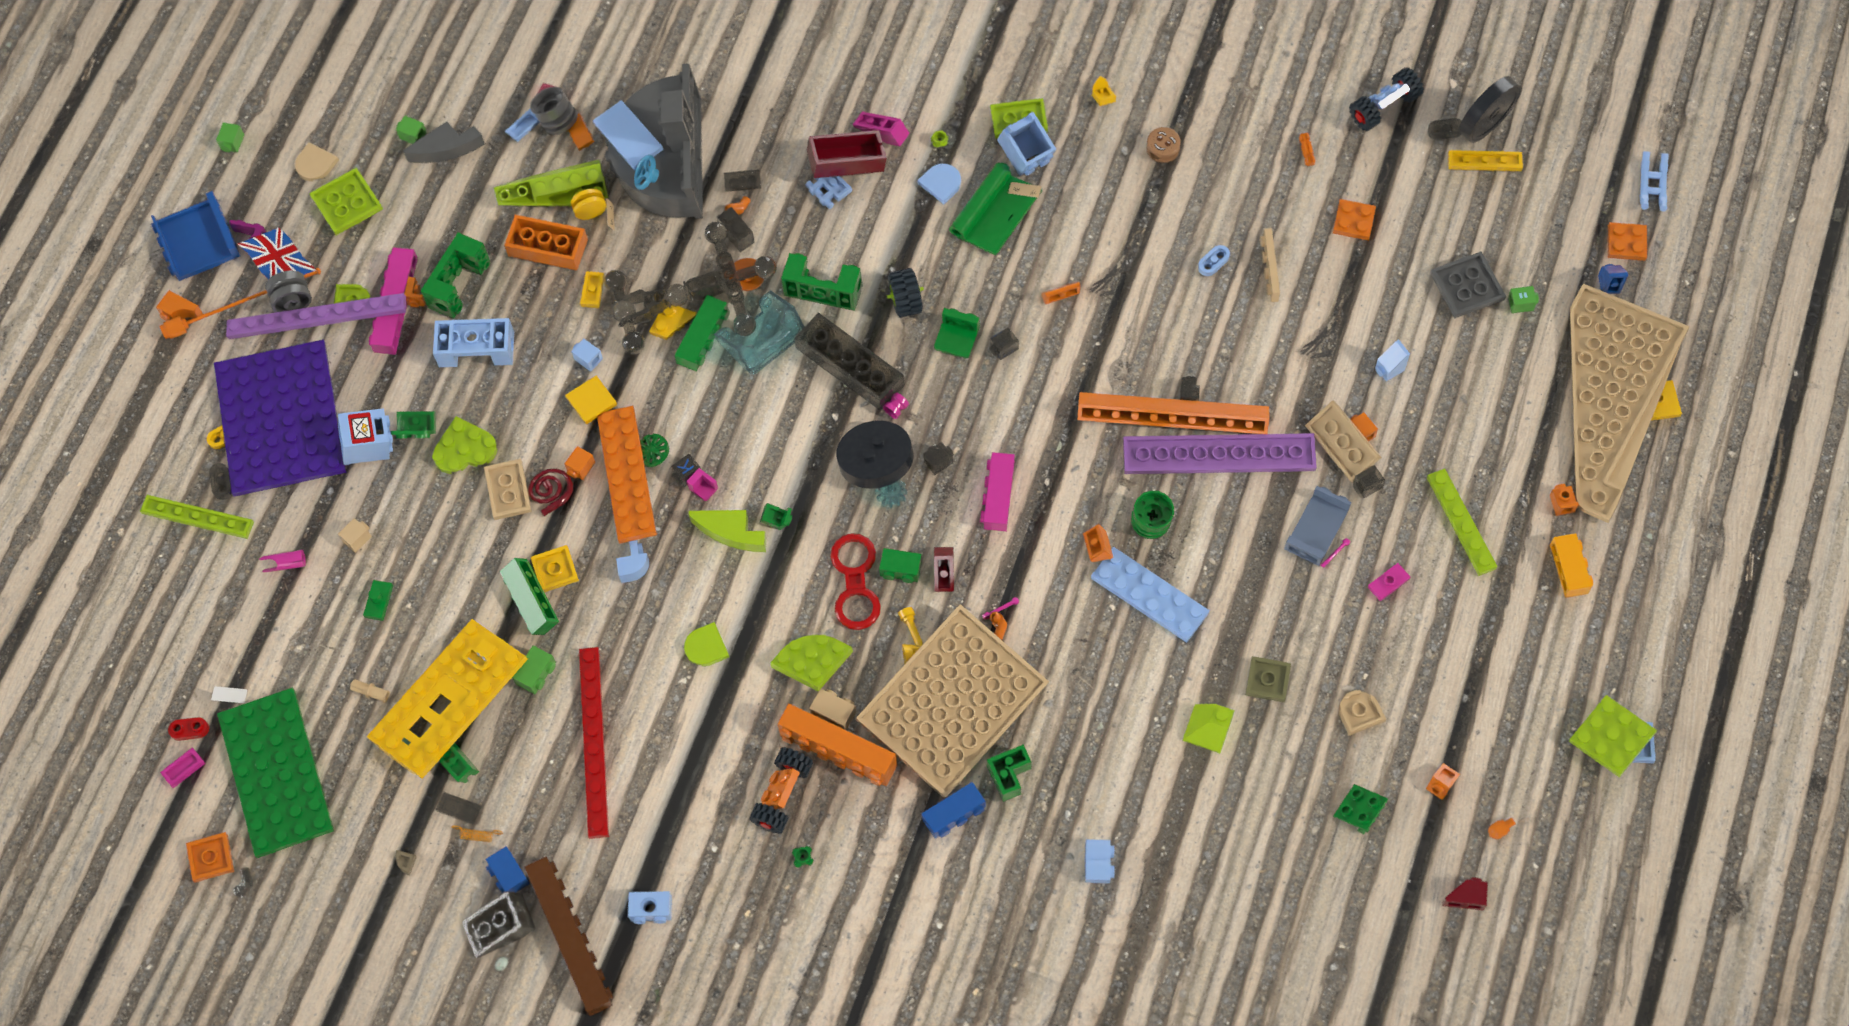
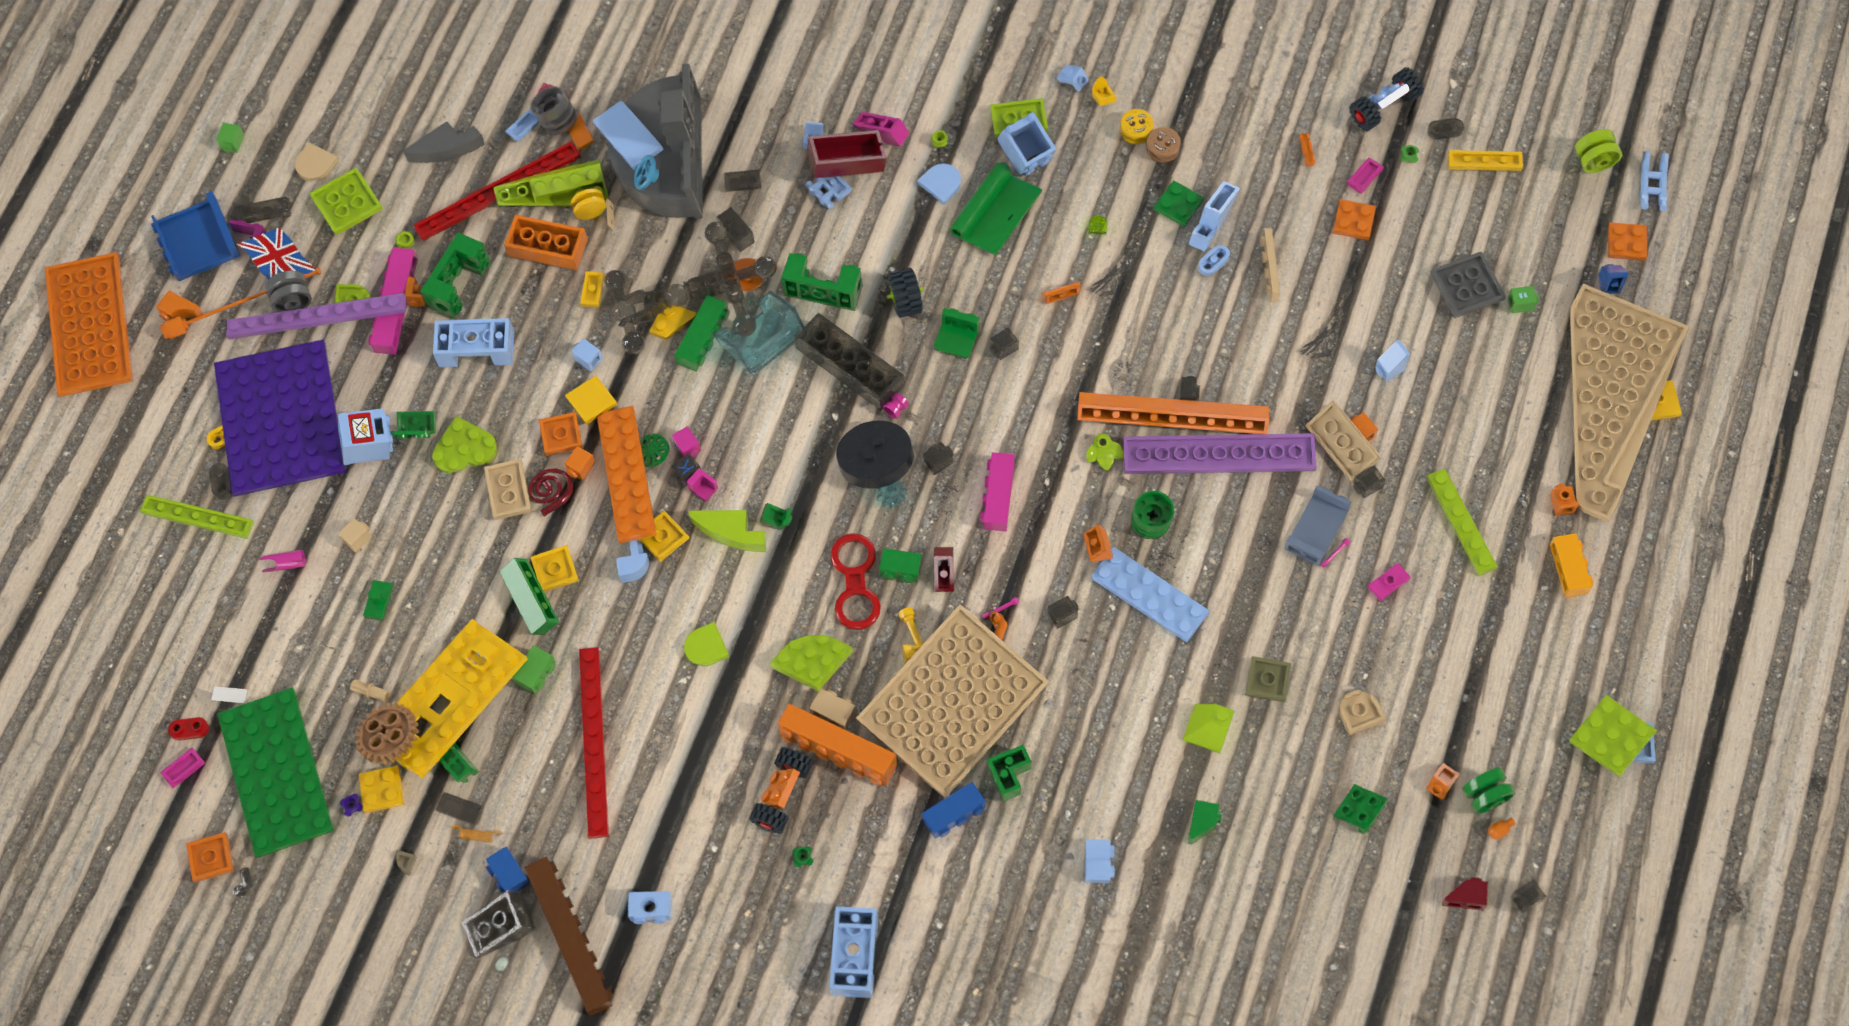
(88, 324): none -> orange plate
(265, 210): none -> clear smoke plate
(352, 799): none -> dark purple plate
(381, 730): none -> medium nougat gear
(381, 789): none -> yellow plate
(404, 240): none -> lime tile
(410, 129): bright green brick -> none
(486, 196): none -> red plate
(560, 433): none -> orange plate
(668, 537): none -> yellow plate
(686, 442): none -> dark pink brick
(739, 207): orange arm -> none
(812, 129): none -> light blue bracket
(851, 973): none -> light blue plate
(1024, 189): tan sticker -> none
(1063, 611): none -> clear smoke brick
(1073, 75): none -> light blue bracket
(1098, 225): none -> clear neon green tile
(1104, 454): none -> lime plate
(1136, 126): none -> yellow head
(1178, 203): none -> green plate
(1203, 820): none -> green slope
(1214, 215): none -> light blue slope
(1365, 175): none -> dark pink tile
(1409, 149): none -> bright green plate
(1488, 791): none -> green wheel
(1490, 109): black brick -> none
(1527, 897): none -> clear smoke brick
(1598, 151): none -> lime wheel

